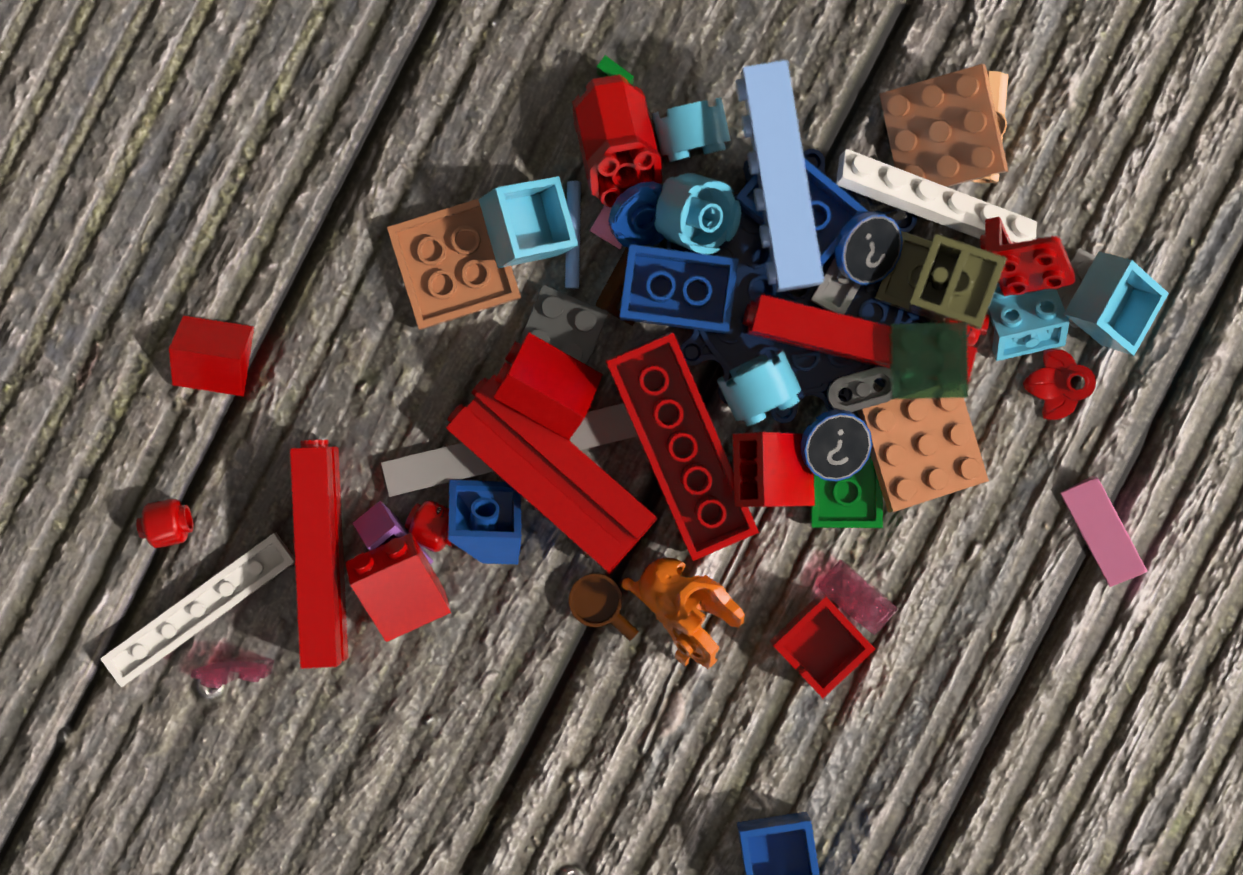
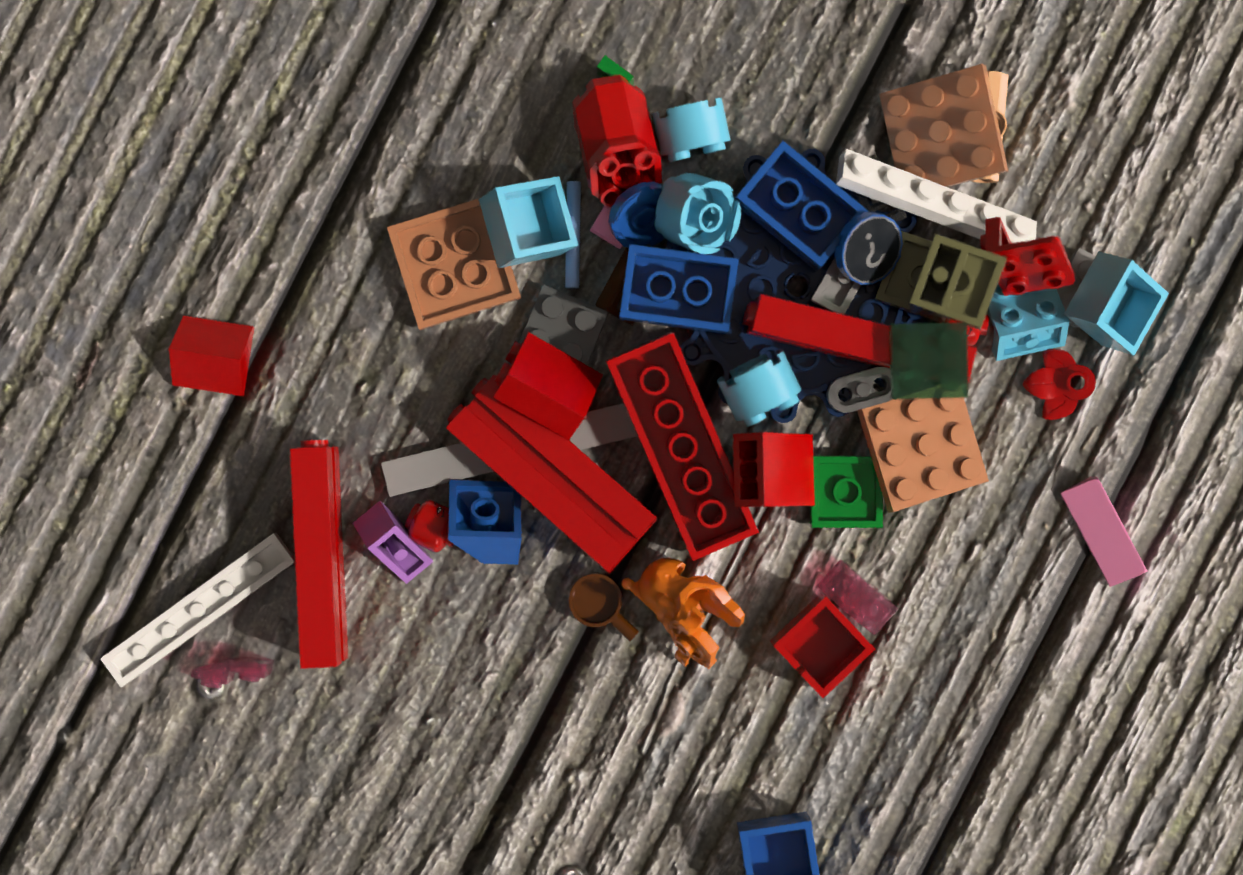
(165, 523): red head -> none
(397, 587): brick -> none
(780, 175): light blue brick -> none
(836, 445): black tile -> none

